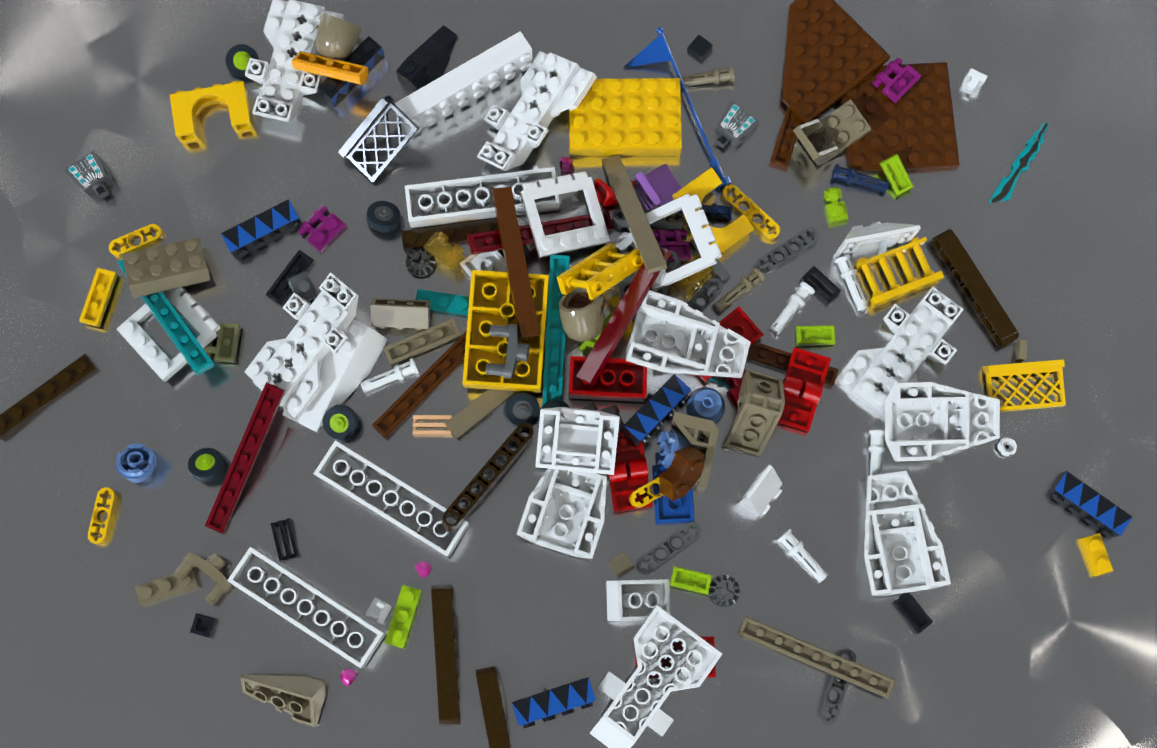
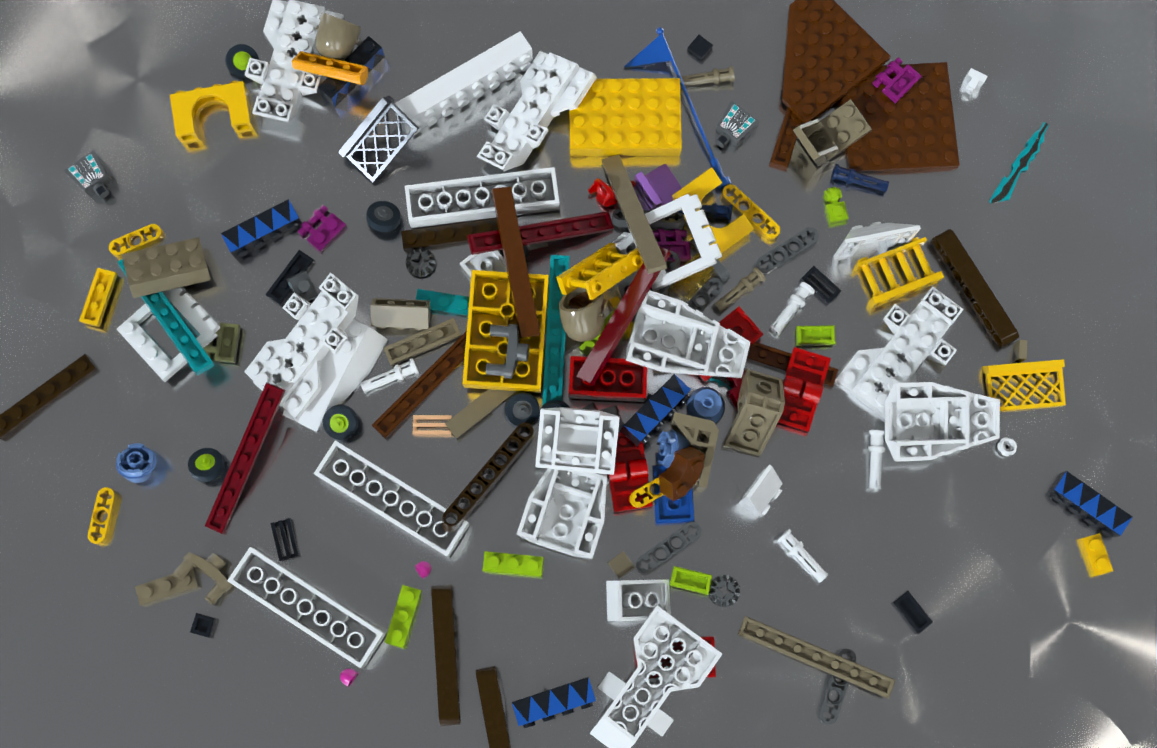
(293, 694): dark tan wedge -> none
(378, 610): white tile -> none
(428, 60): black wedge -> none
(444, 251): clear yellow brick -> none
(512, 564): none -> lime plate
(565, 164): dark pink hinge -> none
(571, 239): white hinge -> none
(849, 274): white pin -> none
(896, 174): lime plate -> none
(899, 539): white wedge -> none

